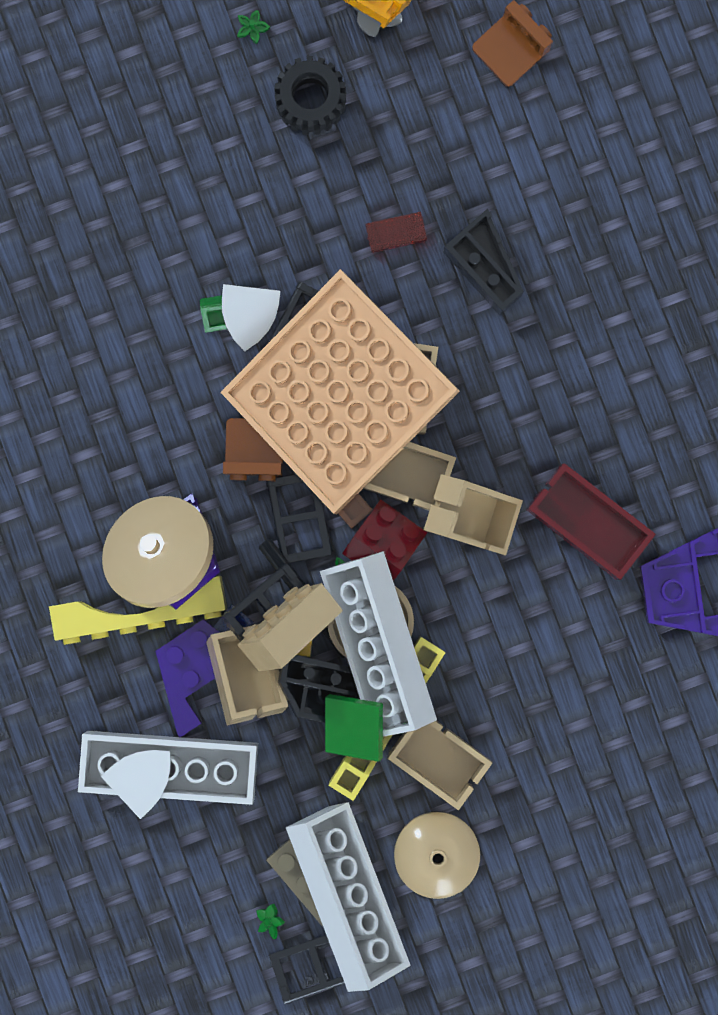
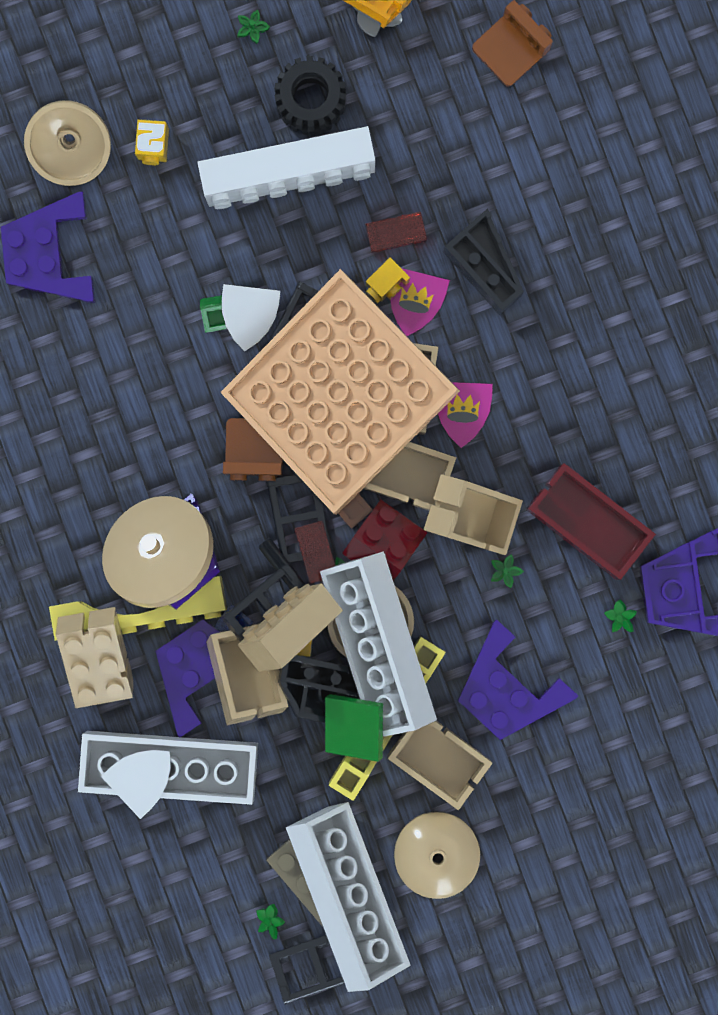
(34, 254): none -> dark purple wing
(62, 160): none -> tan dish
(95, 658): none -> tan piece
(152, 141): none -> brick
(287, 167): none -> white brick
(314, 549): none -> clear red tile
(386, 281): none -> yellow brick
(418, 301): none -> dark pink sticker
(466, 412): none -> dark pink sticker
(499, 697): none -> dark purple wing
(505, 571): none -> green plant
(620, 617): none -> green plant

